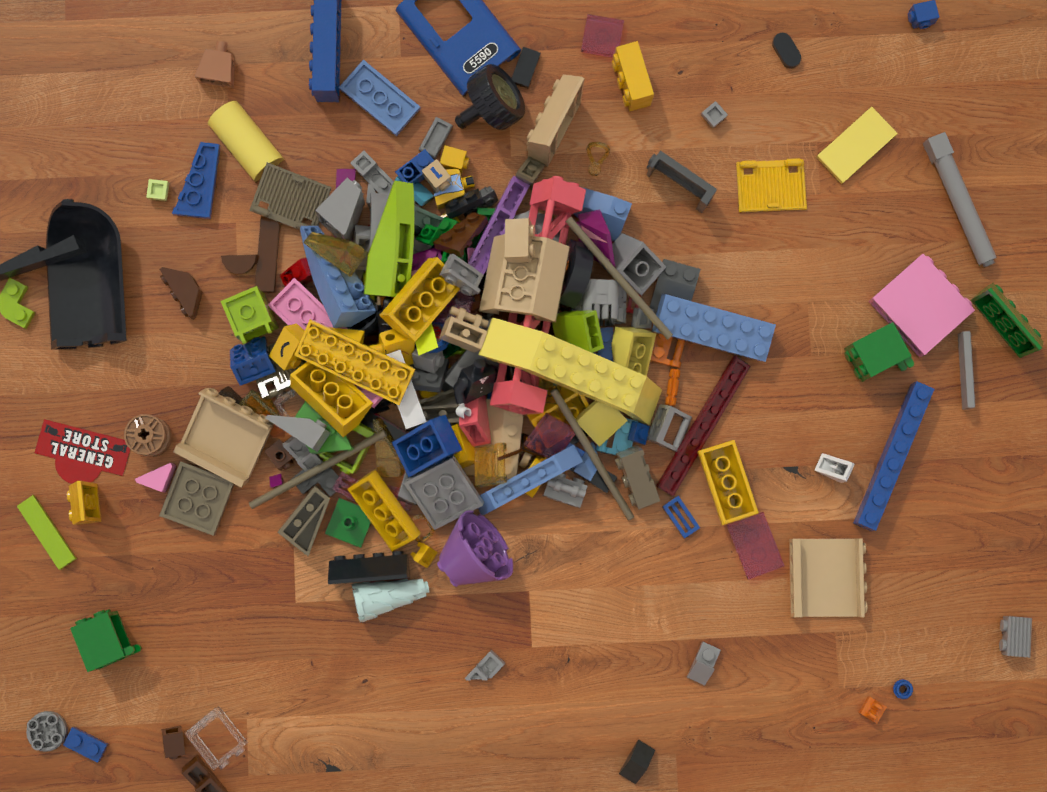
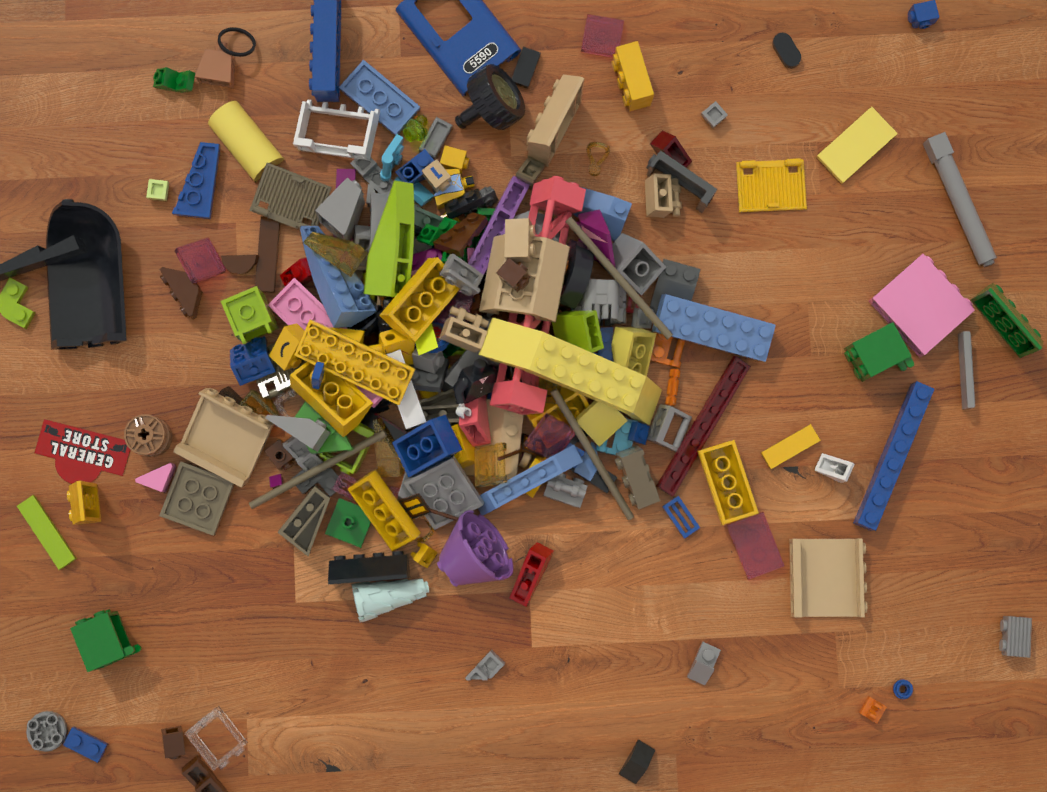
(173, 81): none -> green slope
(200, 260): none -> clear pink tile
(235, 53): none -> black piece
(317, 375): none -> blue tile
(351, 151): none -> white hinge
(391, 157): none -> medium azure plate
(415, 129): none -> clear neon green animal
(416, 506): none -> piece
(514, 274): none -> reddish brown brick
(531, 573): none -> red slope
(662, 196): none -> tan brick
(670, 146): none -> dark red slope
(790, 446): none -> yellow tile

